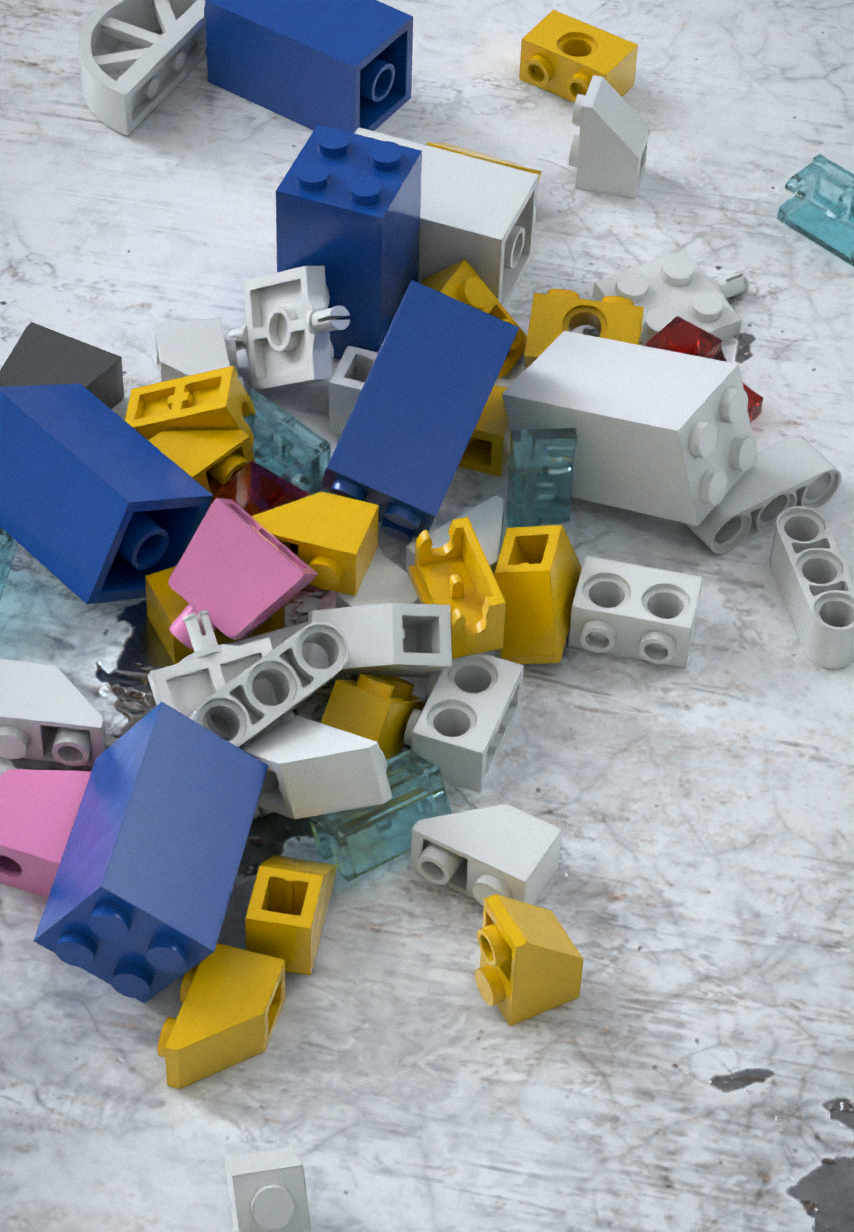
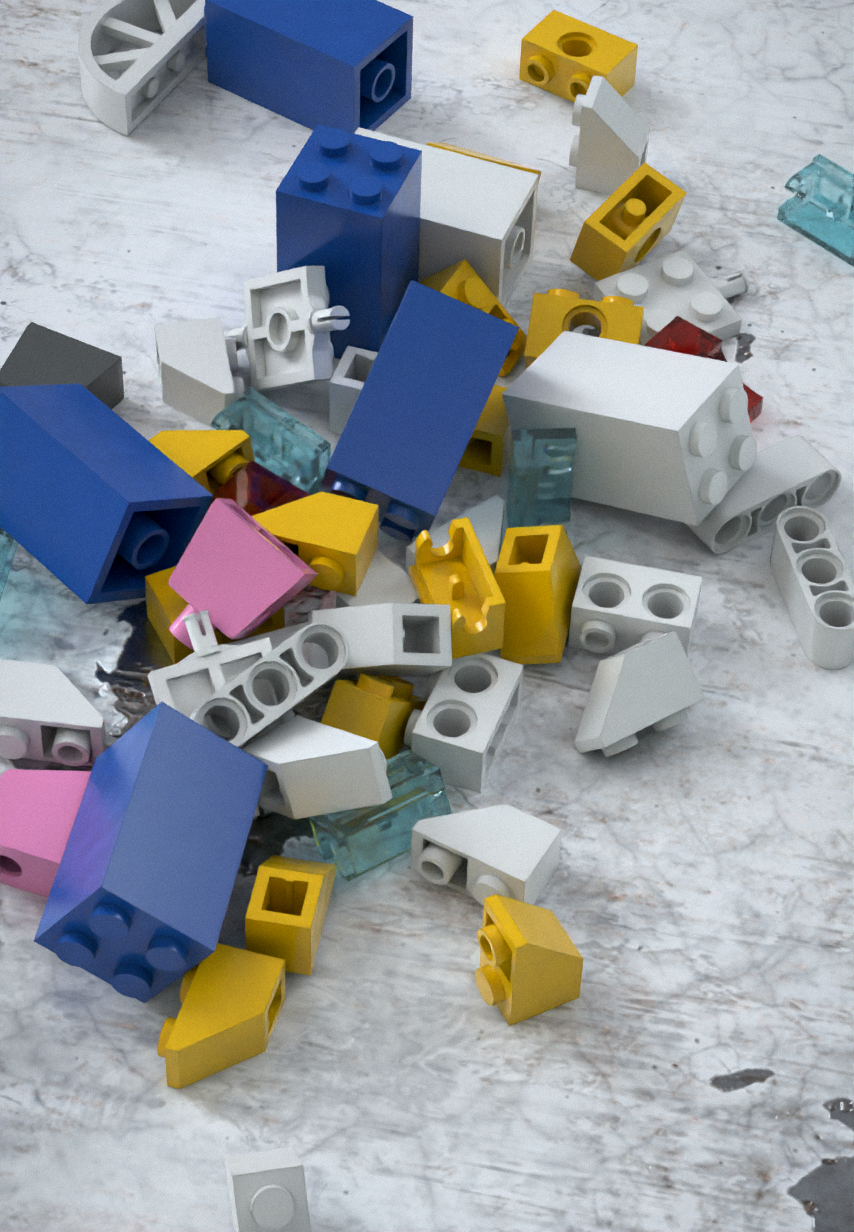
(191, 403): yellow hinge -> none
(628, 224): none -> yellow brick
(636, 690): none -> white slope

